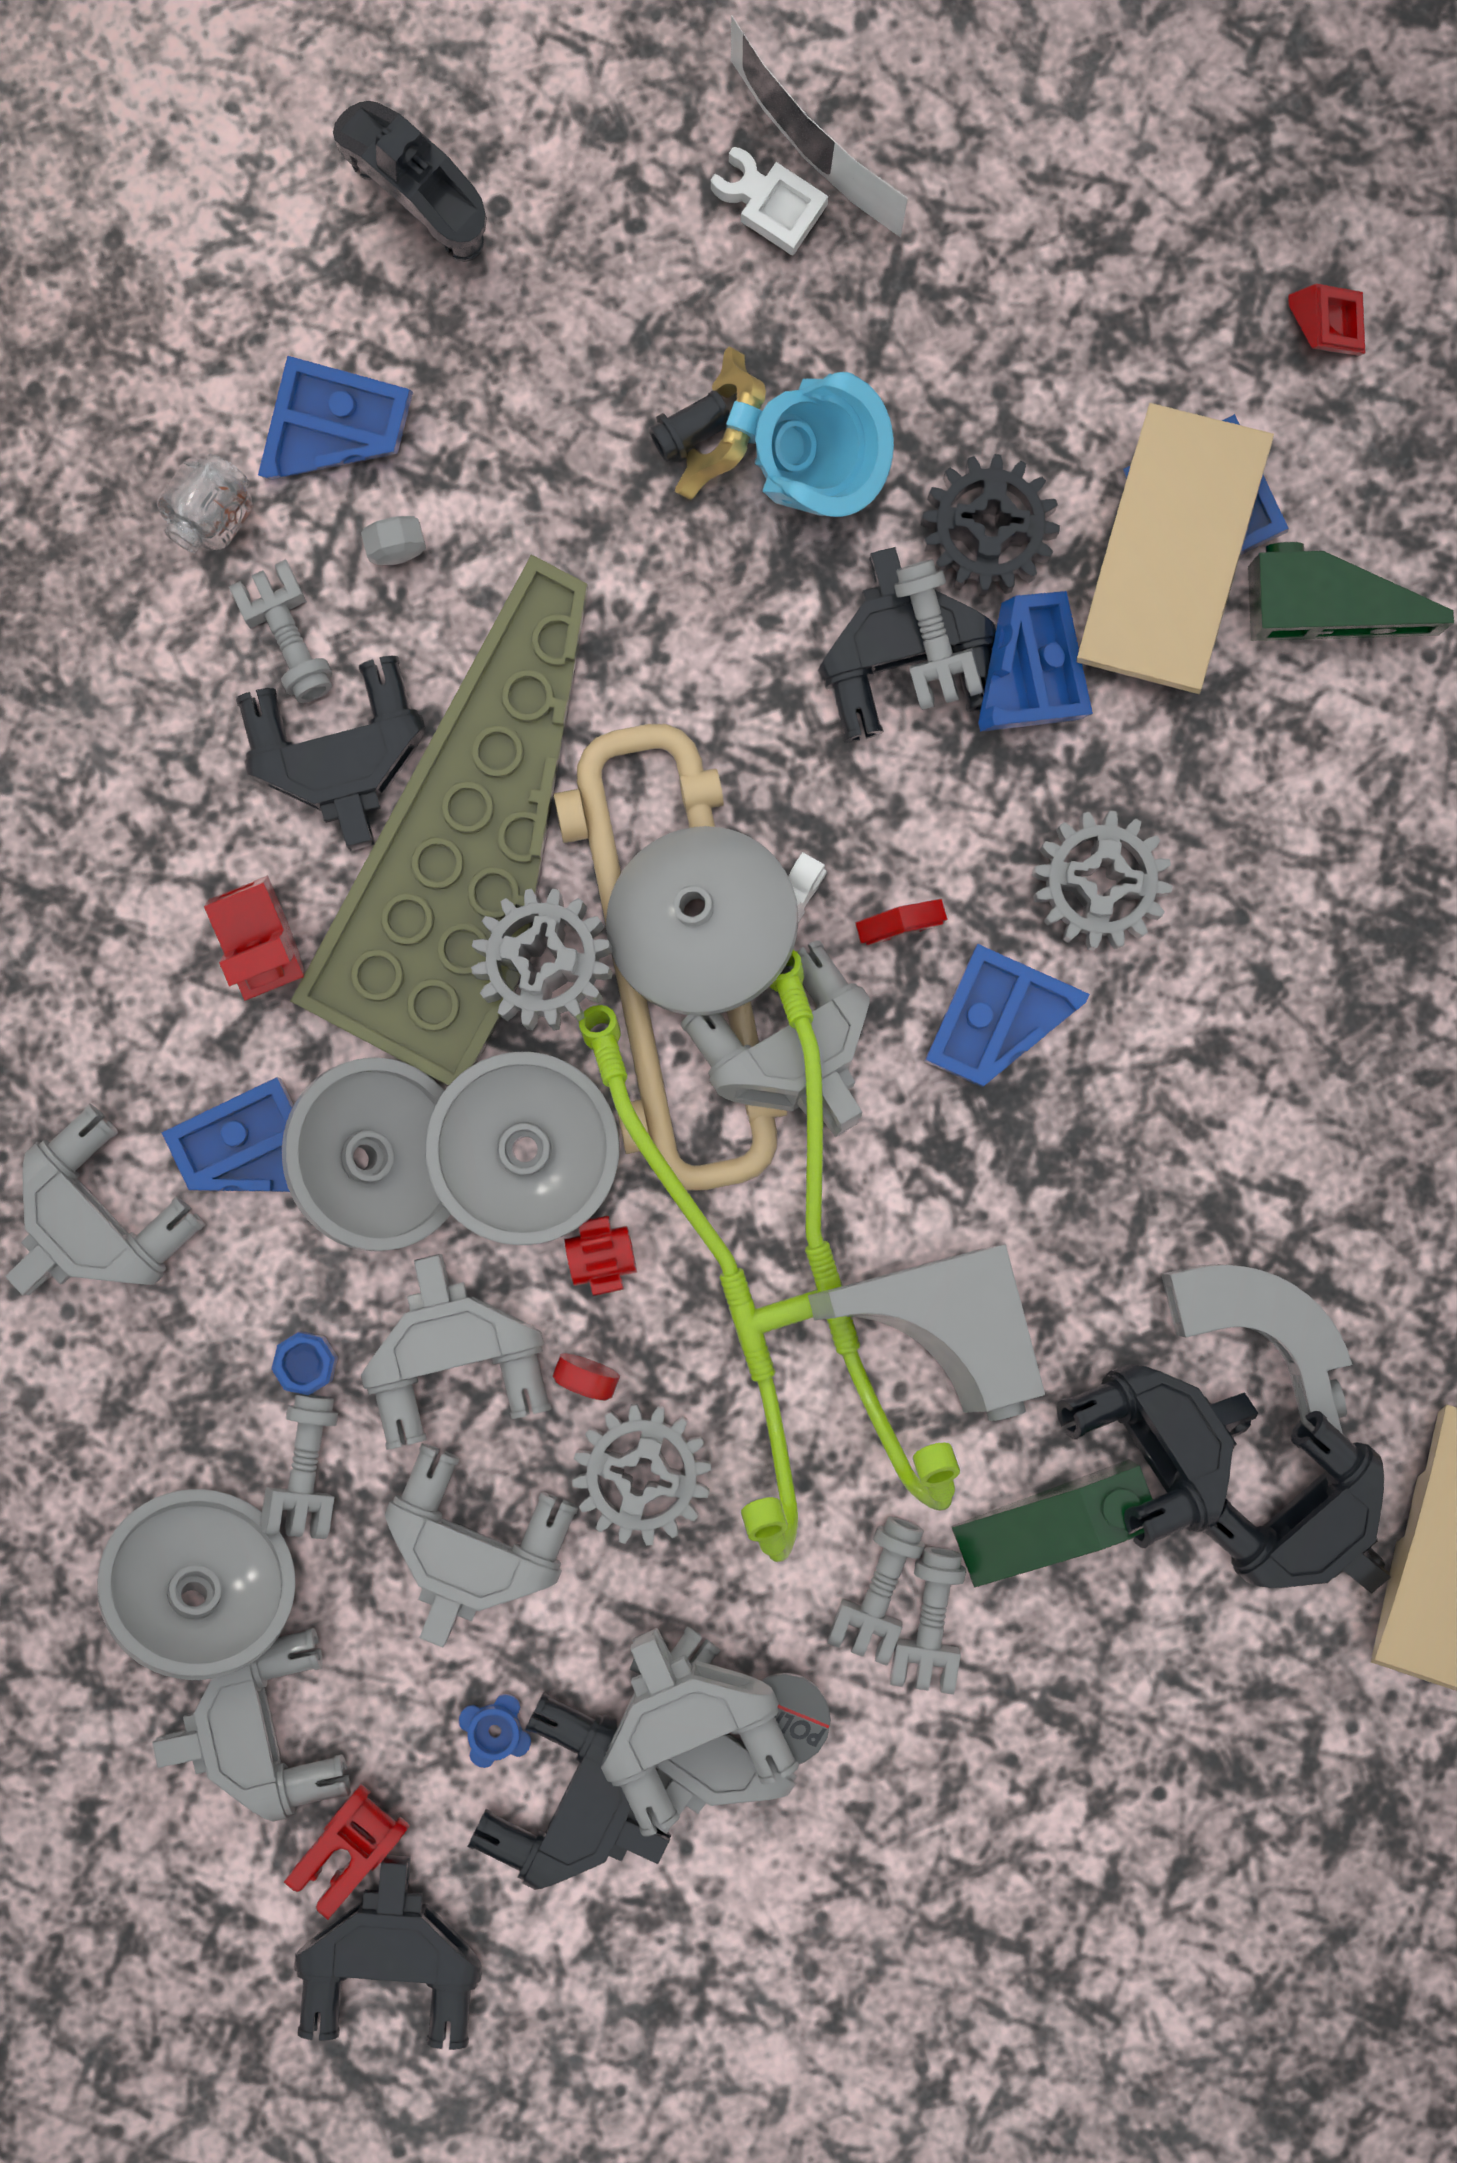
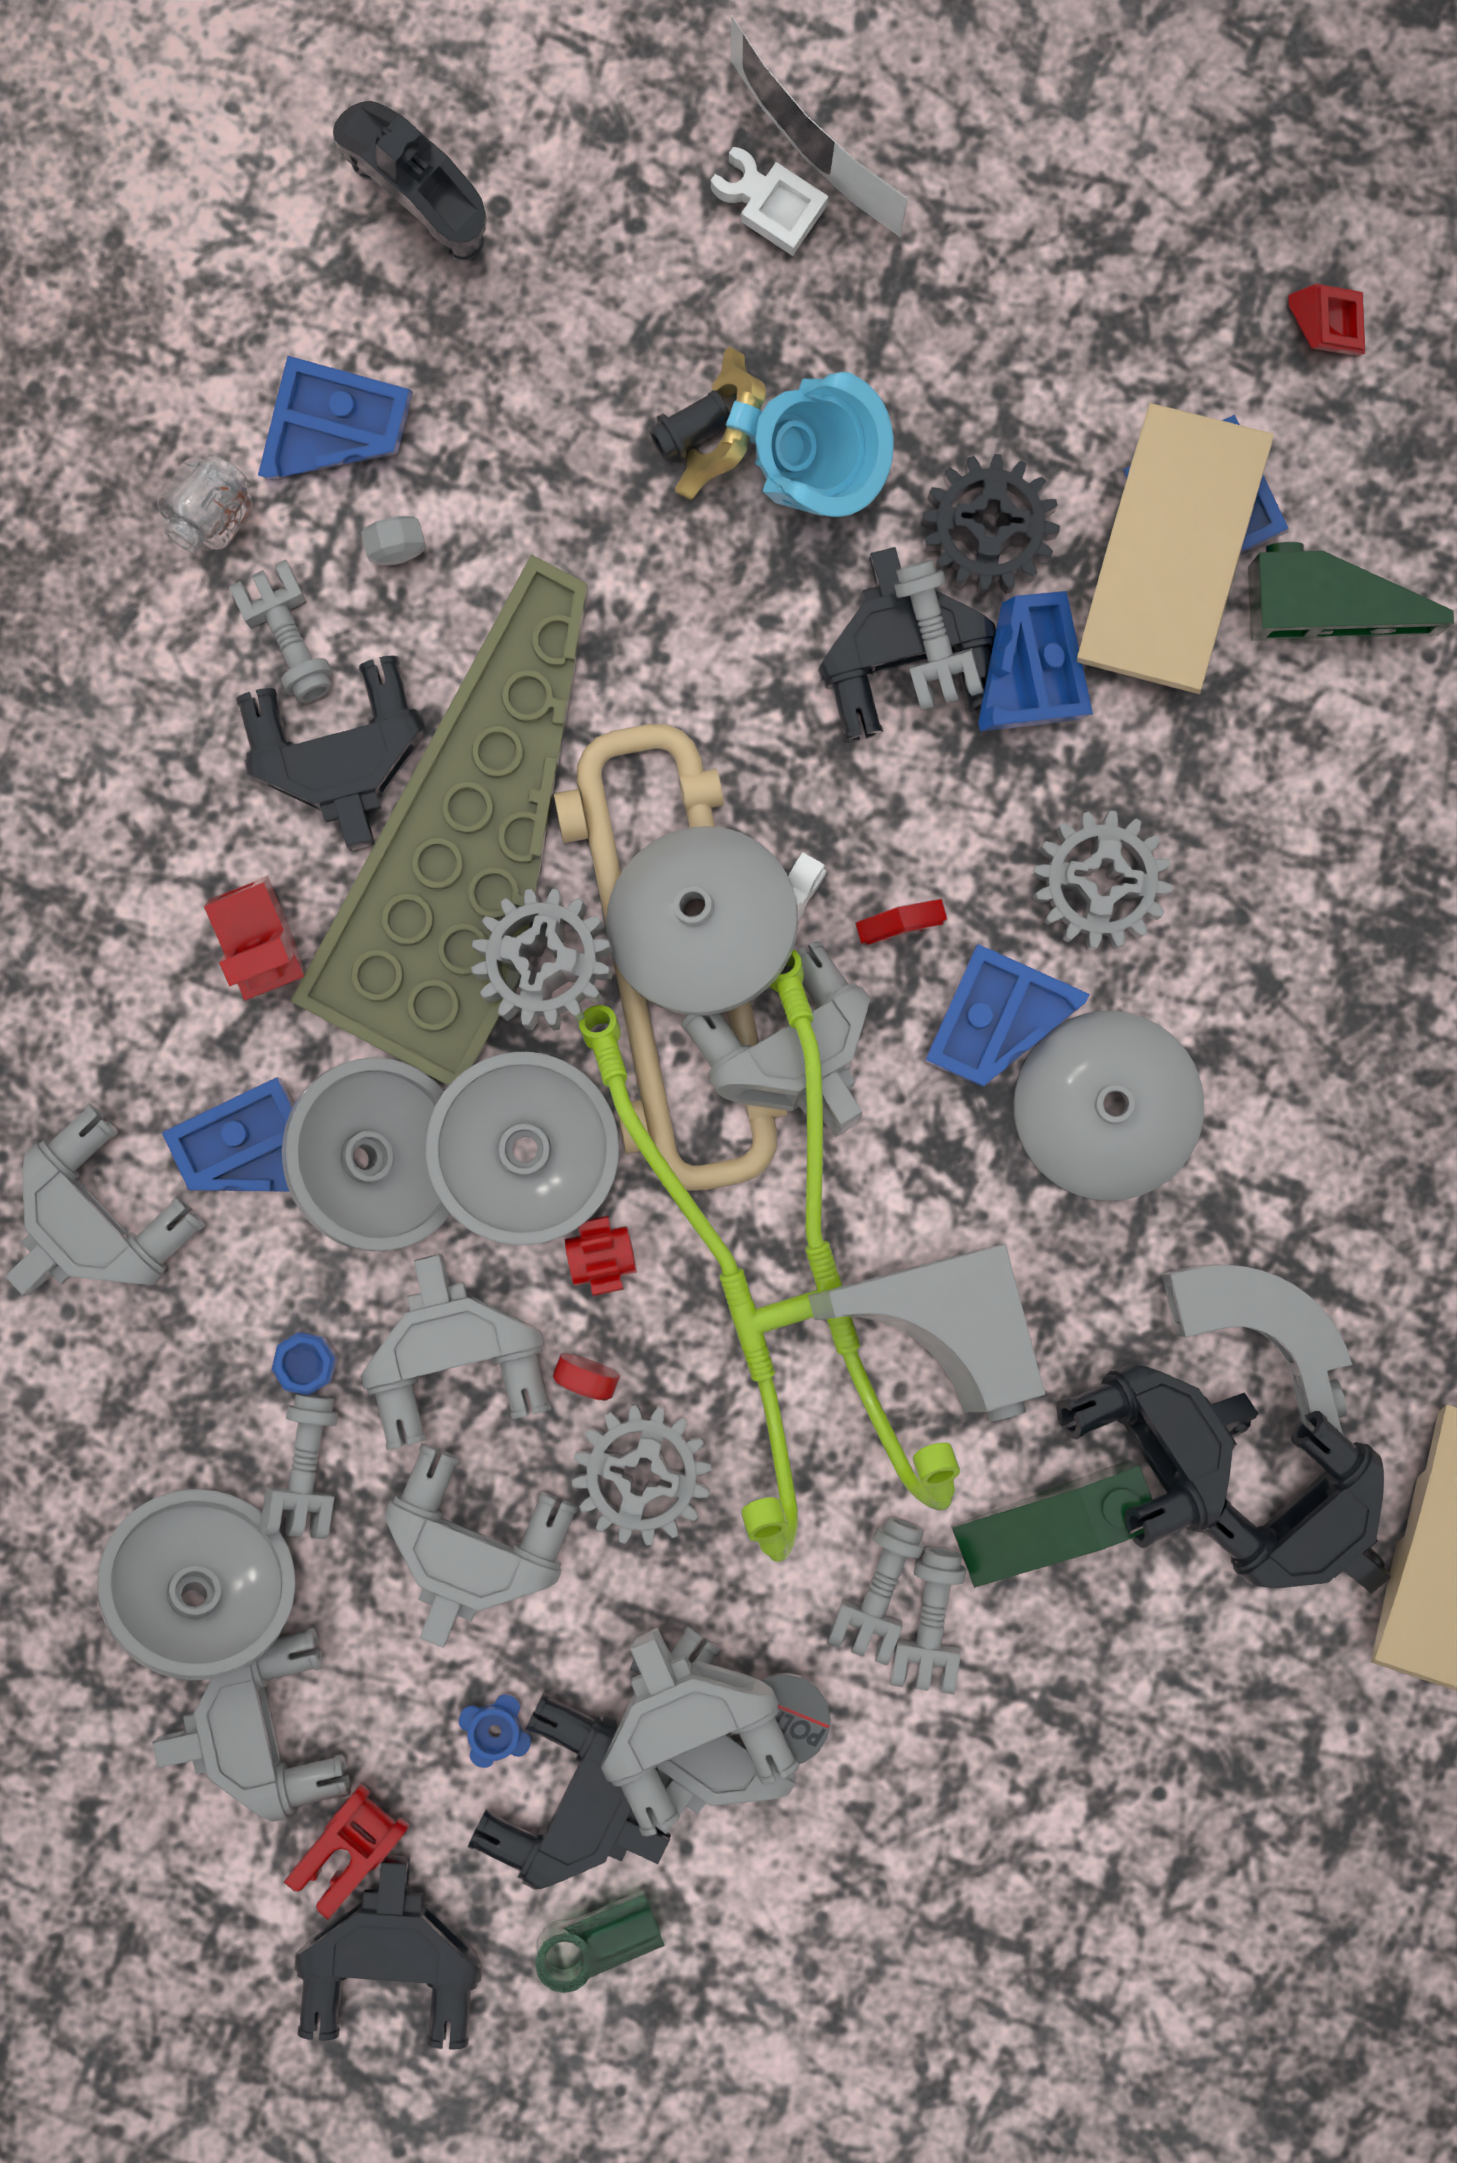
(605, 1939): none -> clear green piece
(1063, 1113): none -> light grey dish

